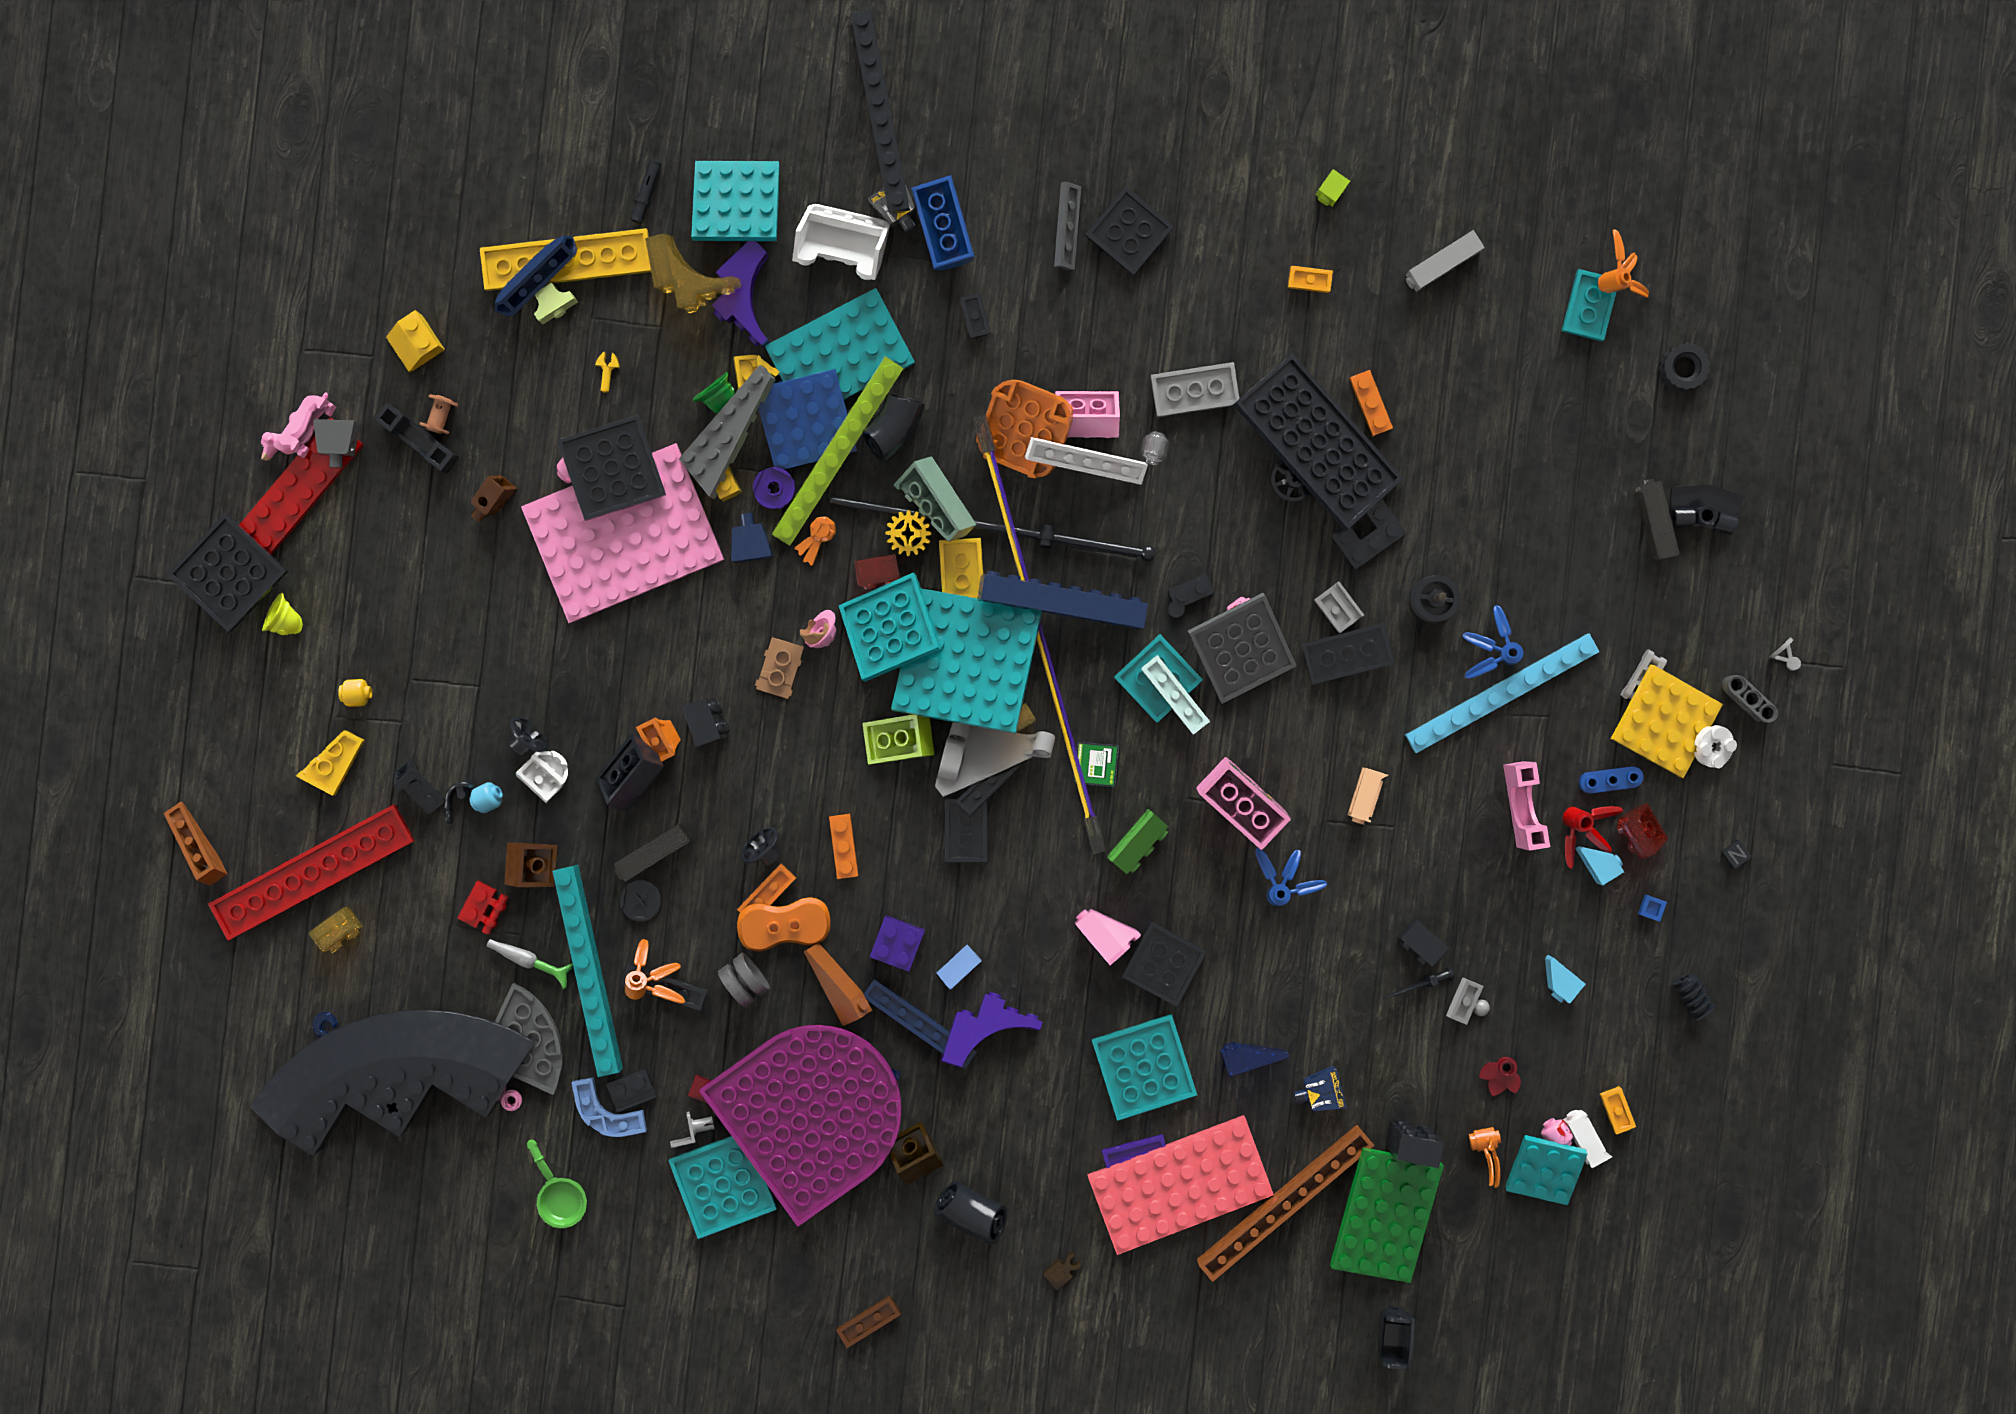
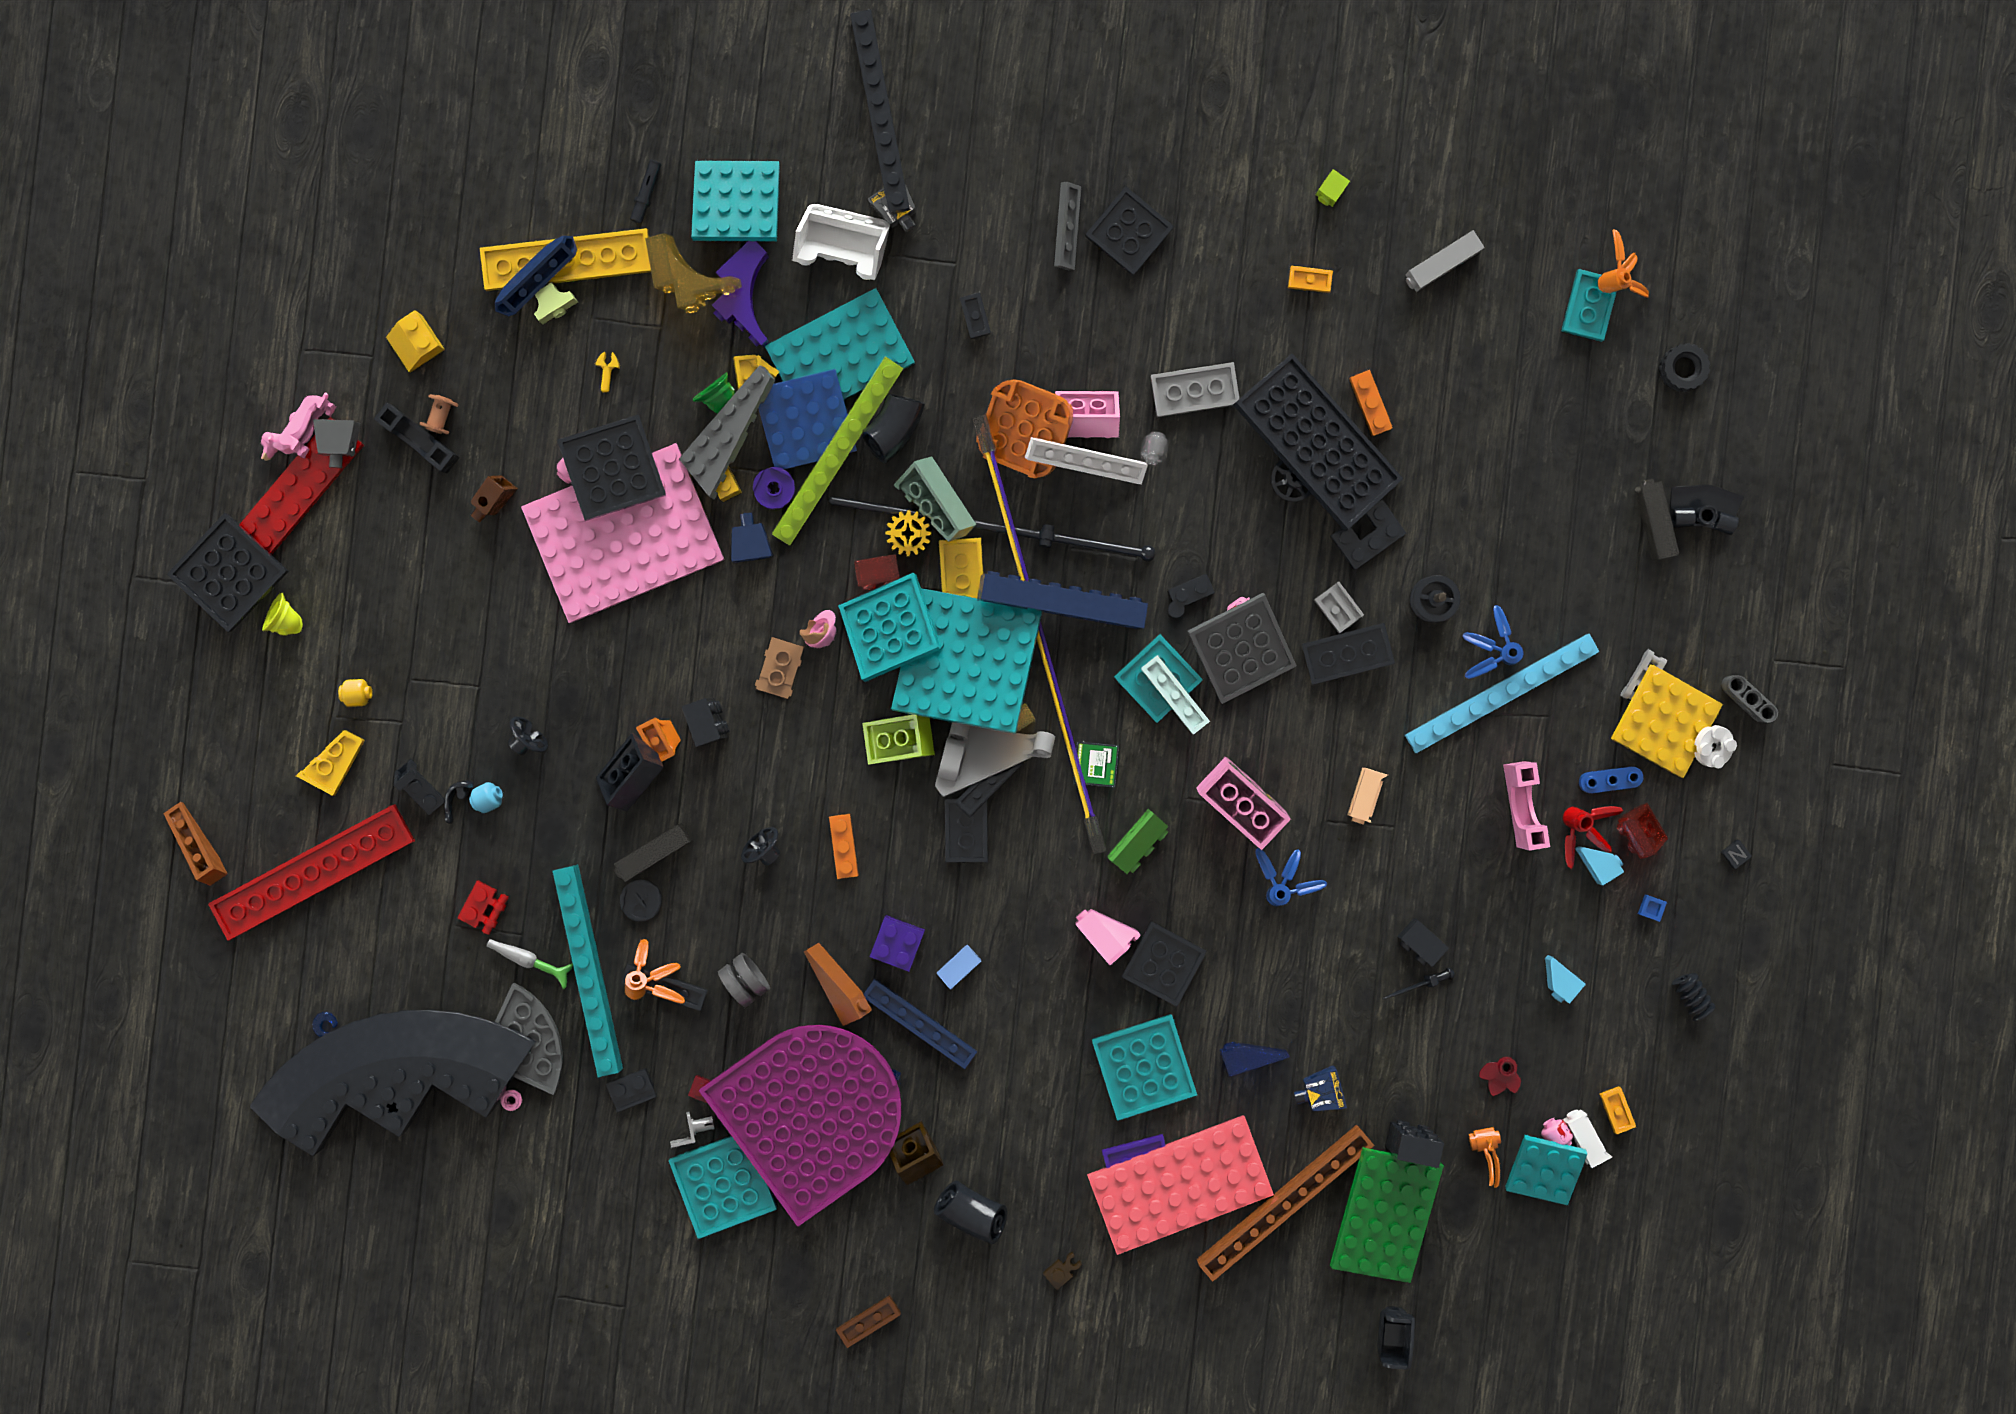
(335, 930): clear yellow brick -> none
(530, 864): reddish brown slope -> none
(544, 774): white slope -> none
(560, 1199): bright green piece -> none
(601, 1120): medium blue plate -> none
(767, 926): orange plate -> none
(770, 888): orange plate -> none
(821, 530): orange piece -> none
(943, 223): blue brick -> none
(970, 1030): dark purple arch -> none
(1467, 1001): light grey plate -> none
(1792, 663): light grey piece -> none

